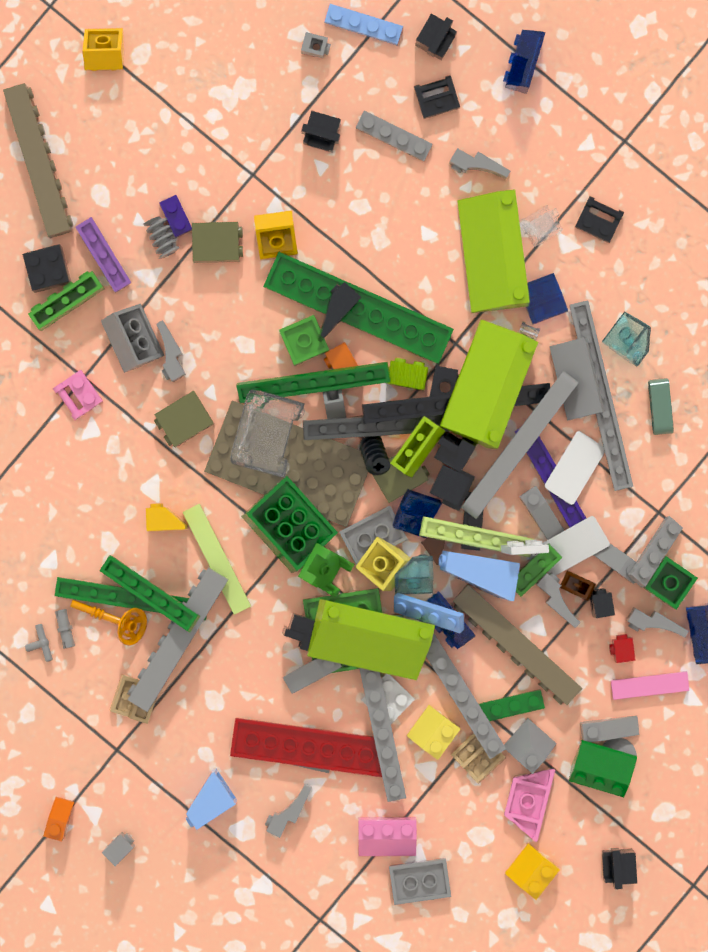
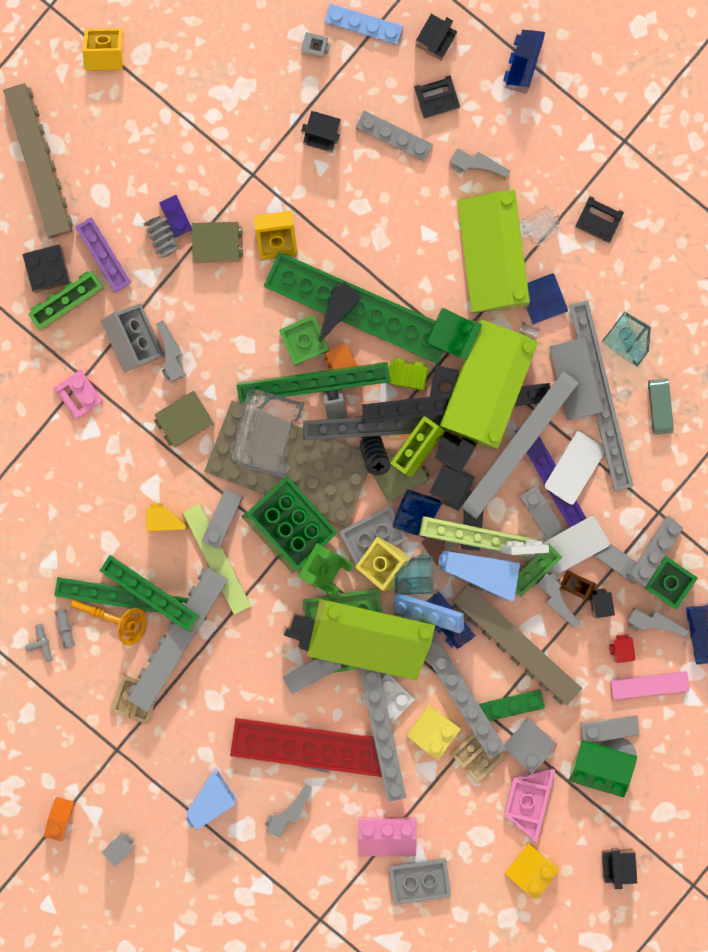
(222, 518): none -> light grey slope
(454, 333): none -> green bracket

